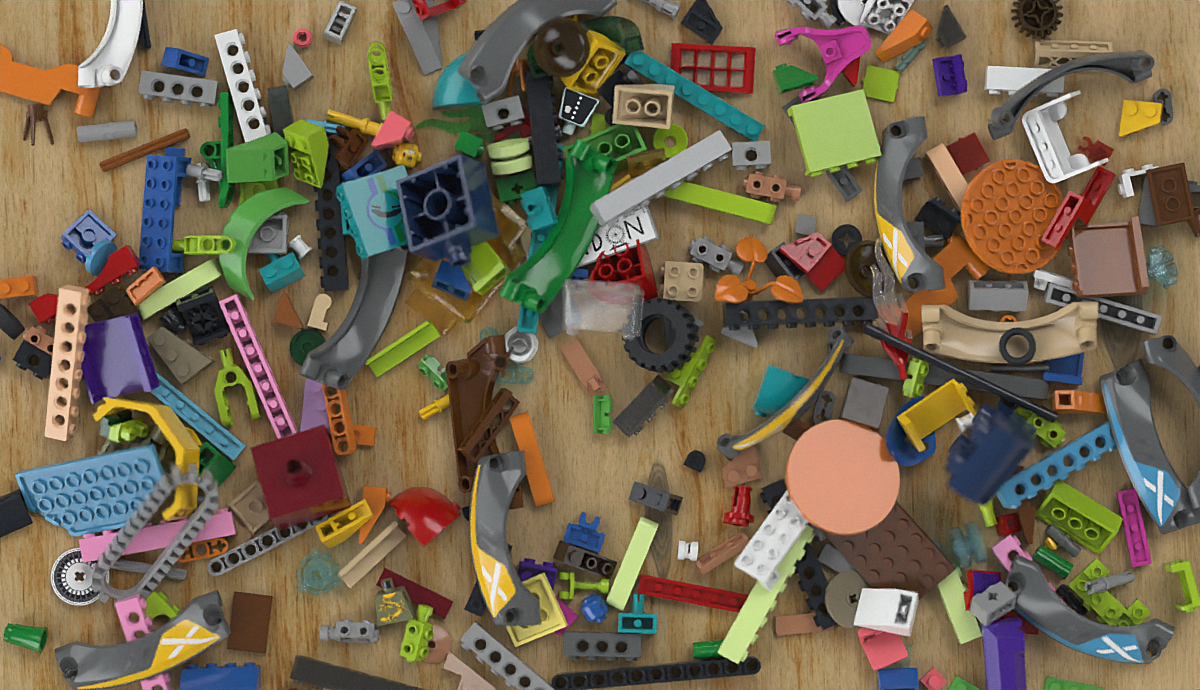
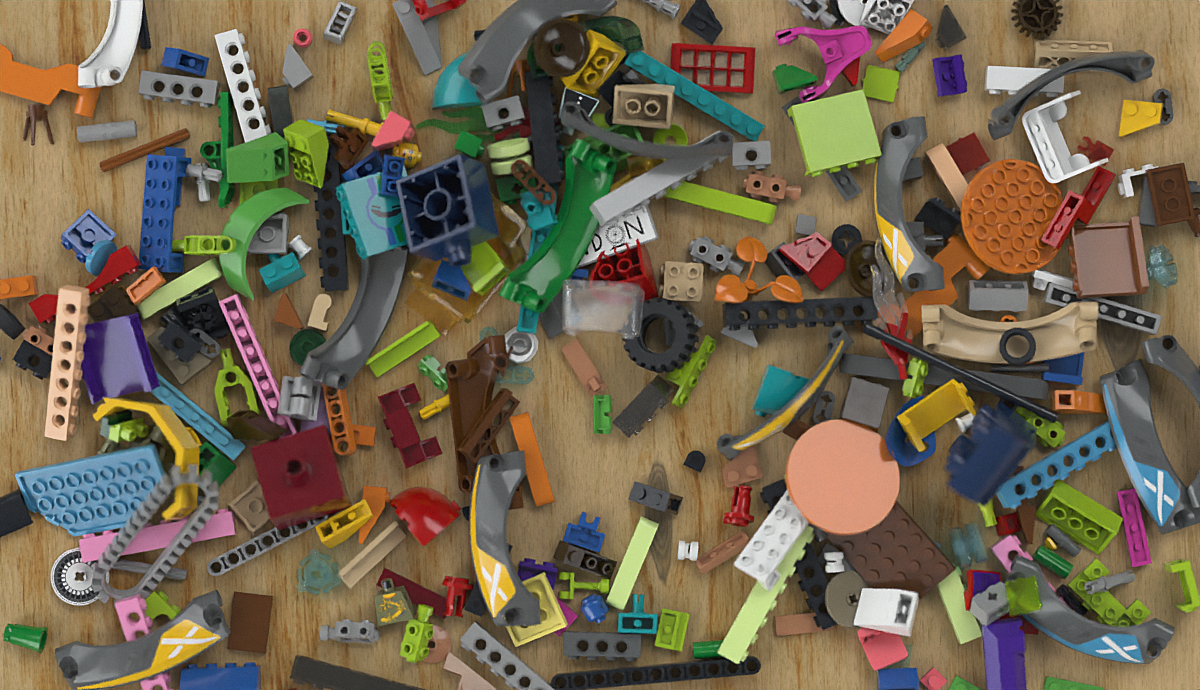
(176, 330): none -> black brick
(210, 341): none -> dark grey beam
(216, 551): orange beam -> none
(250, 425): none -> dark brown slope
(299, 398): none -> light grey plate
(391, 172): none -> blue slope
(403, 428): none -> dark red bracket
(459, 587): none -> red piece
(546, 189): none -> reddish brown beam
(576, 117): none -> dark grey panel
(672, 629): none -> lime plate
(691, 593): red plate -> none
(834, 566): none -> white wheel
(1022, 595): none -> clear neon green piece

